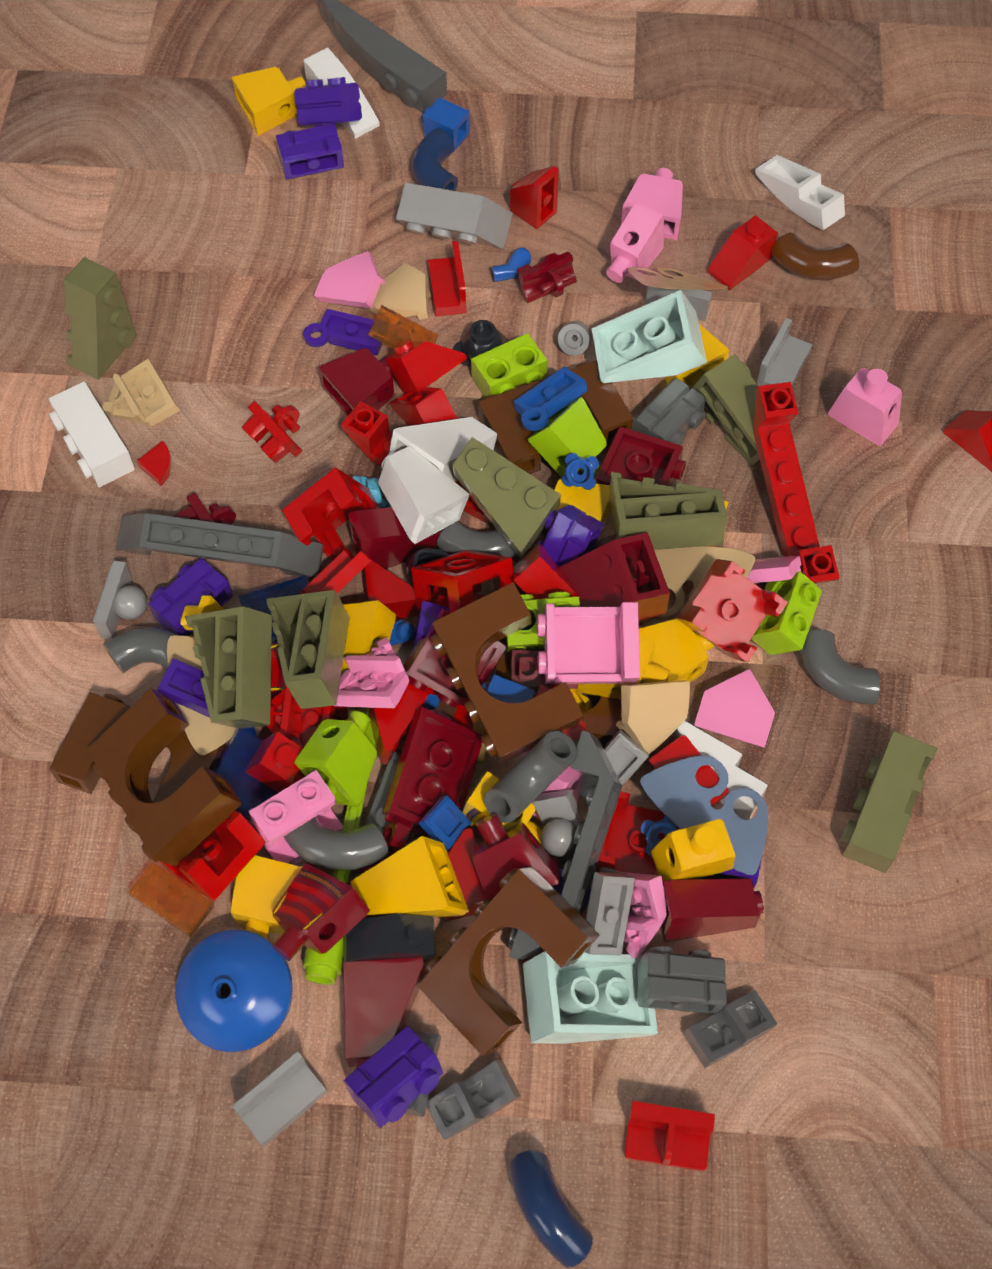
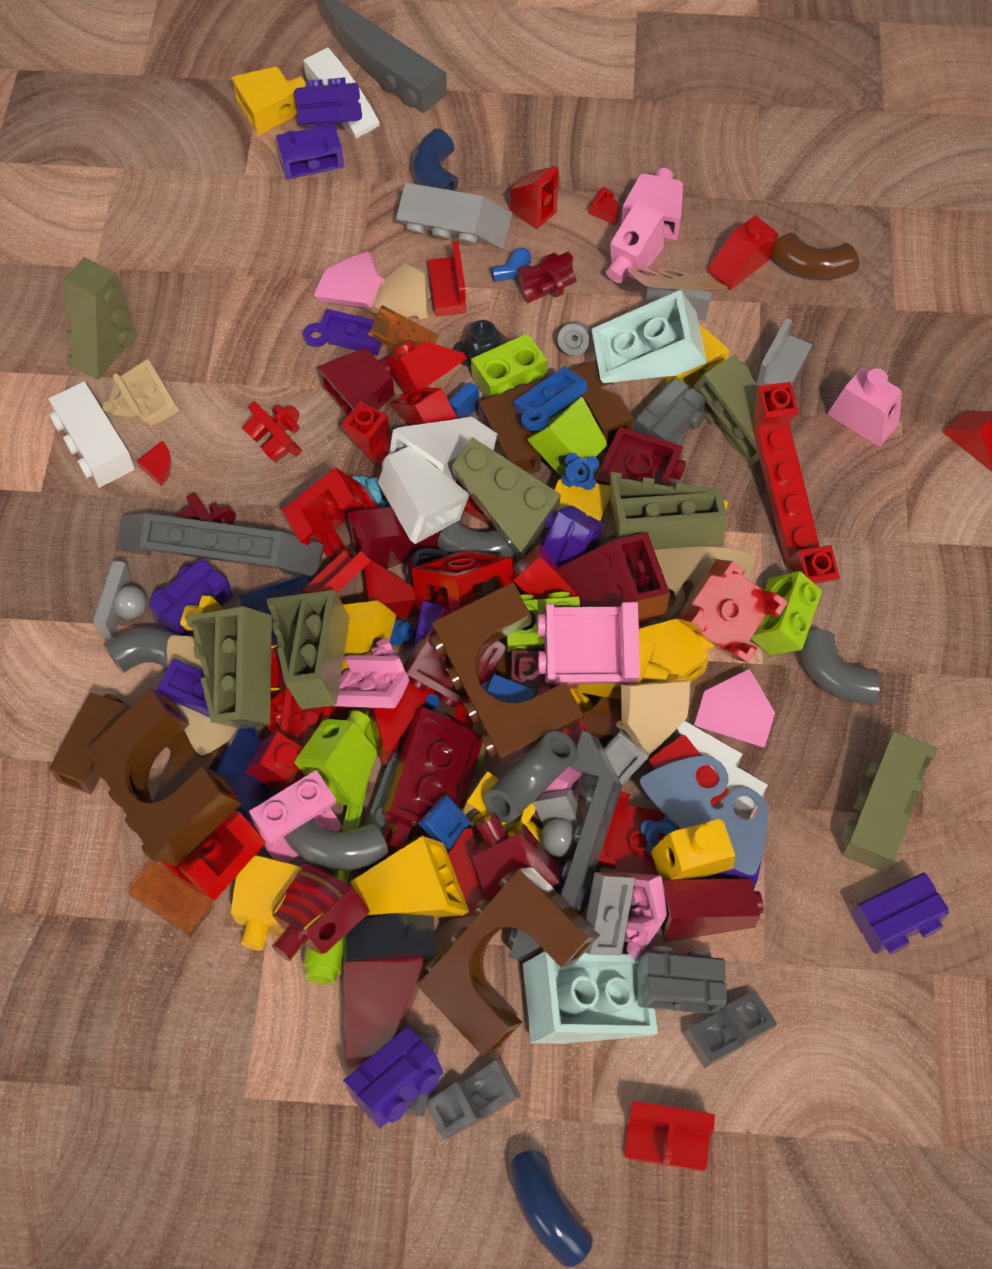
(258, 995): blue dish -> none
(279, 1099): light grey panel -> none
(449, 118): blue brick -> none
(465, 400): none -> blue tile
(605, 206): none -> red tile
(774, 569): bright pink slope -> none
(802, 191): white slope -> none
(901, 913): none -> dark purple brick

